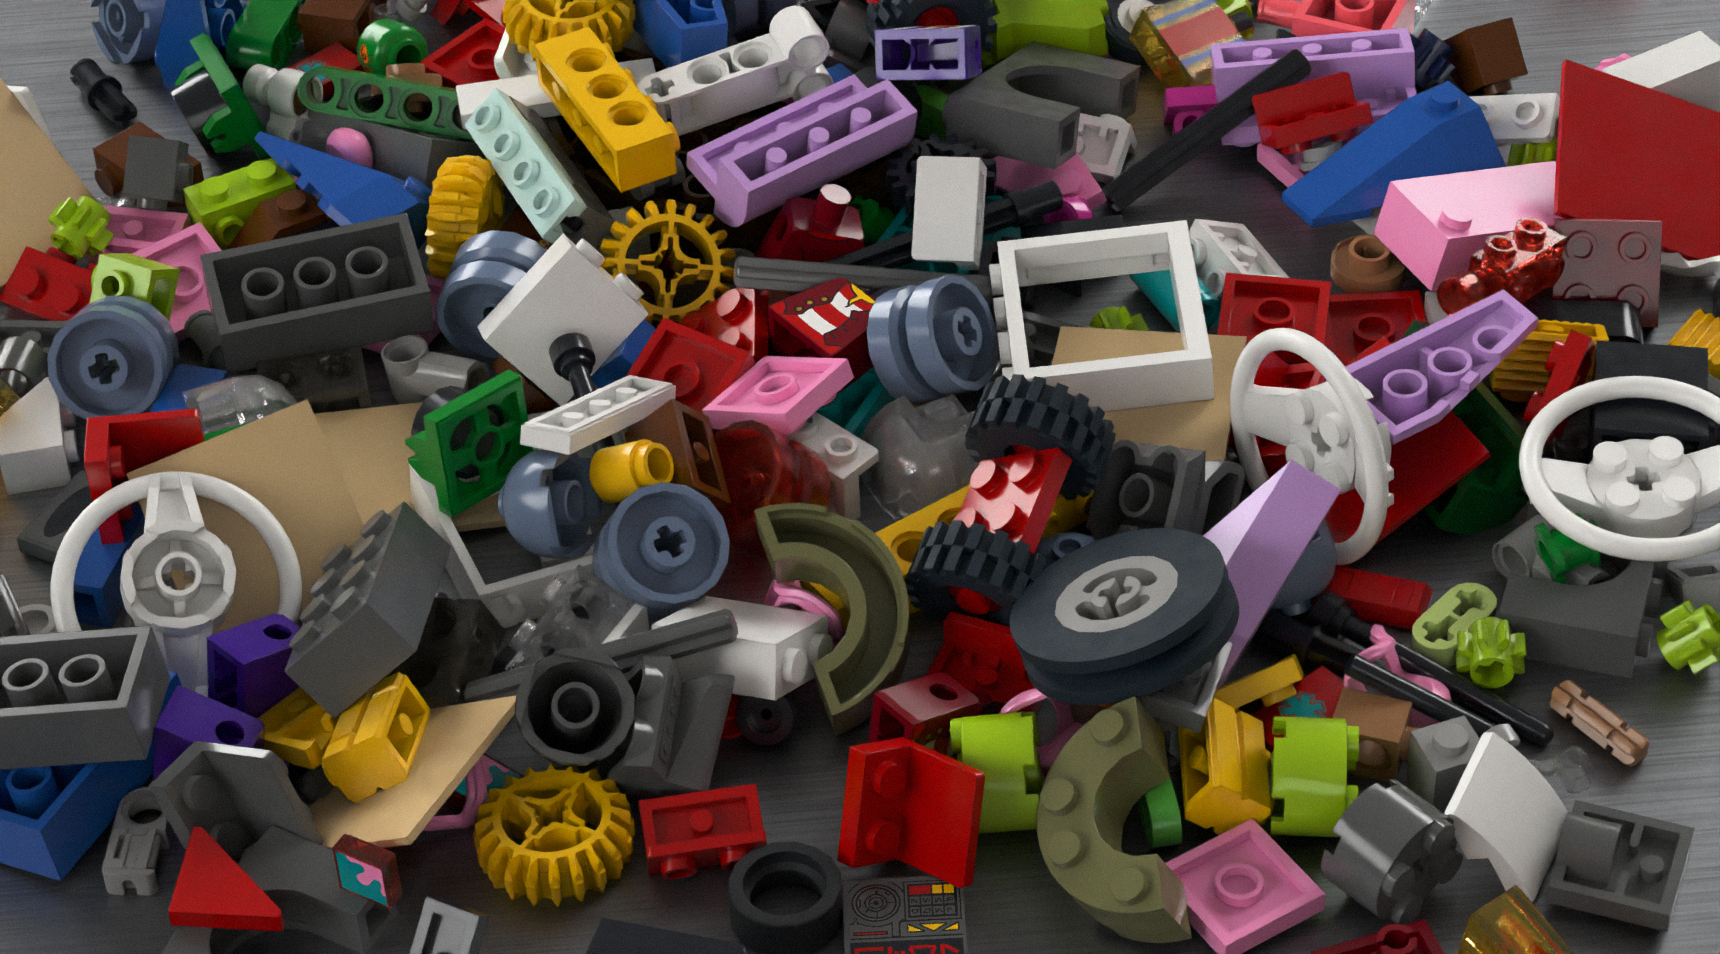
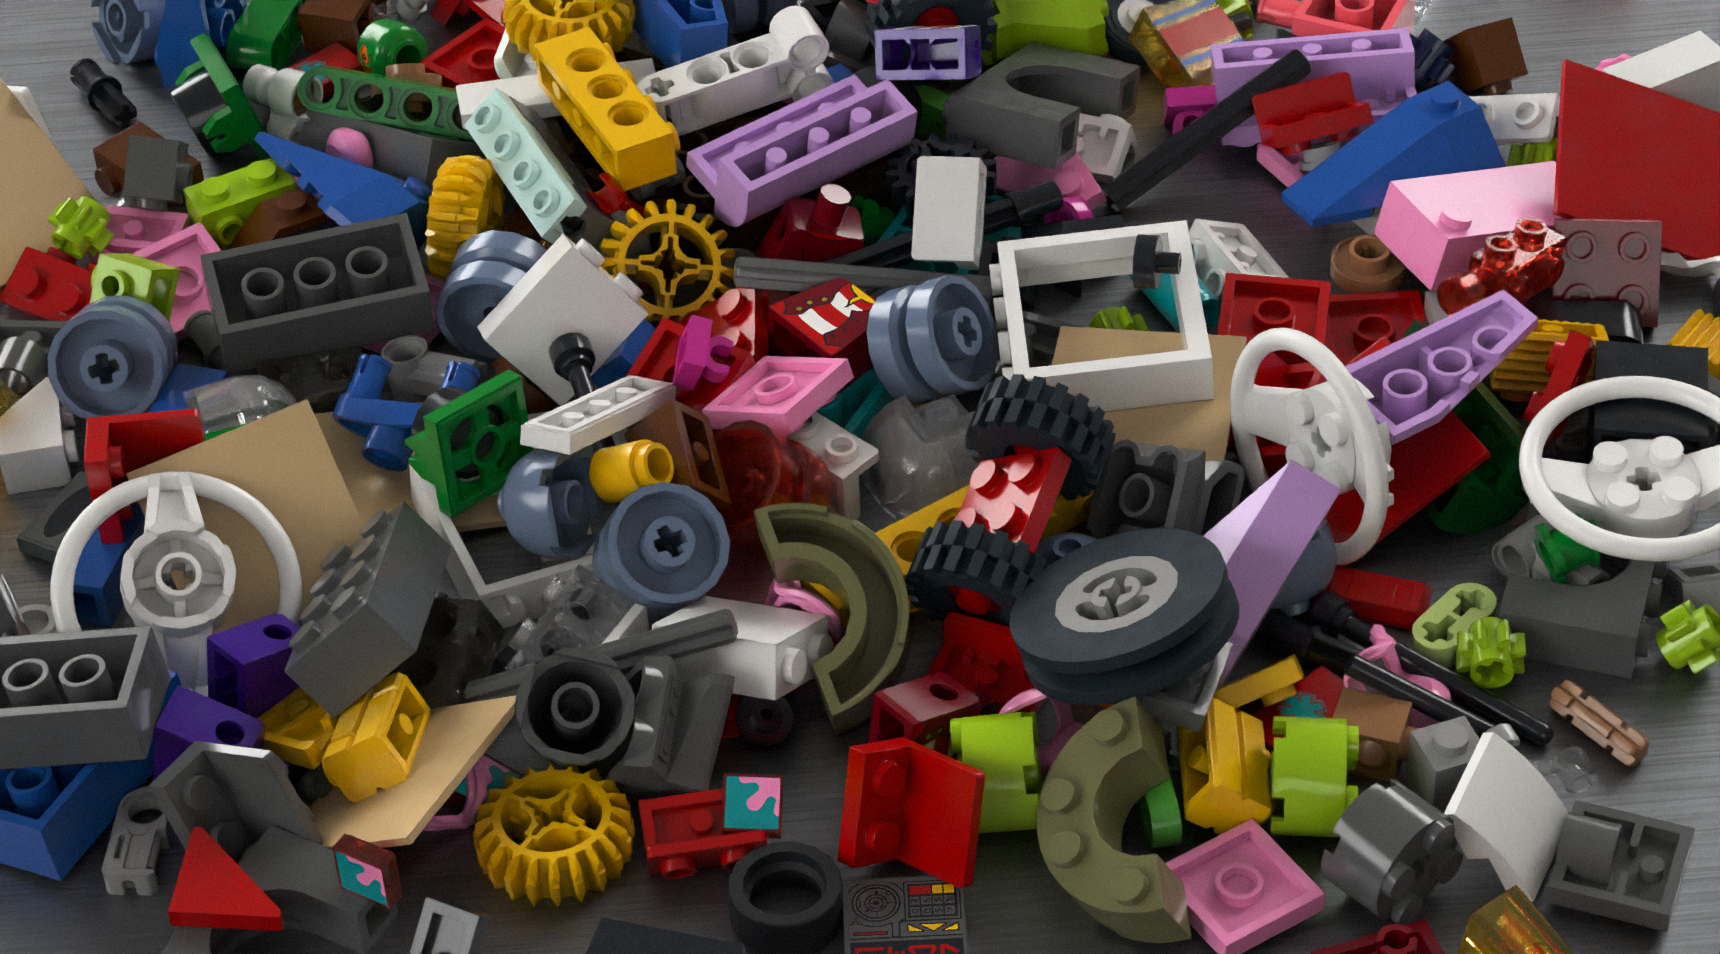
(386, 421): none -> blue connector
(613, 197): none -> red hand
(695, 354): none -> dark pink tile
(752, 804): none -> tile
(1151, 261): none -> black tile

